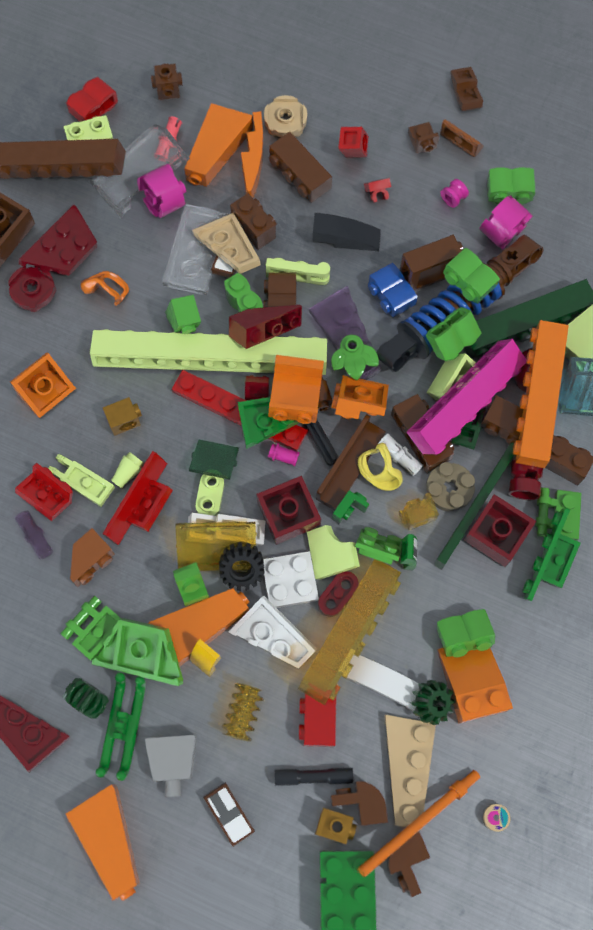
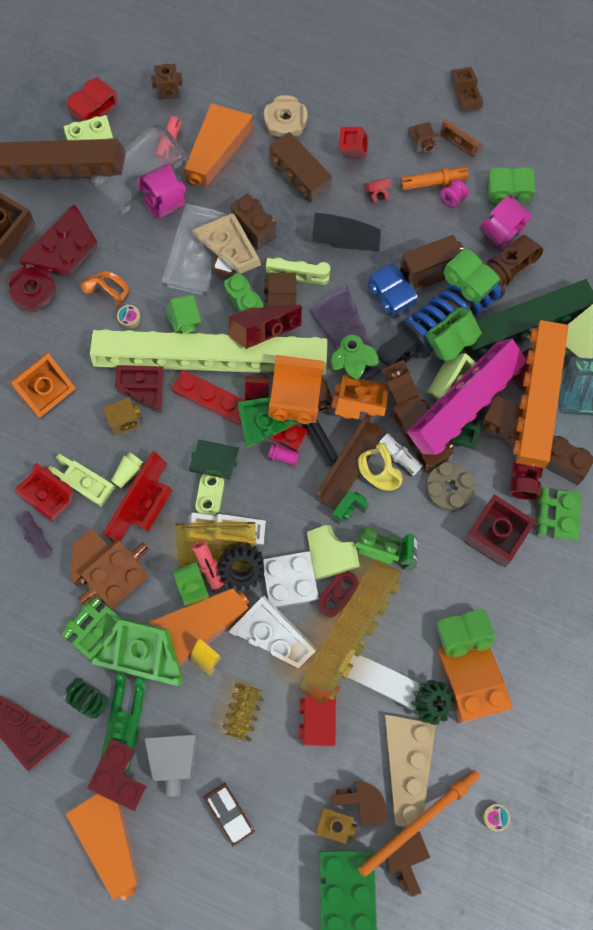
(110, 779): none -> dark red plate
(113, 574): none -> dark orange plate
(128, 316): none -> tile
(141, 384): none -> dark red wing
(202, 551): none -> coral pin
(253, 159): orange slope -> none
(288, 510): dark red brick -> none
(295, 777): black piece -> none
(400, 381): none -> reddish brown brick
(418, 512): clear yellow brick -> none
(443, 177): none -> orange pin
(475, 507): dark green tile -> none
(556, 557): green bracket -> none

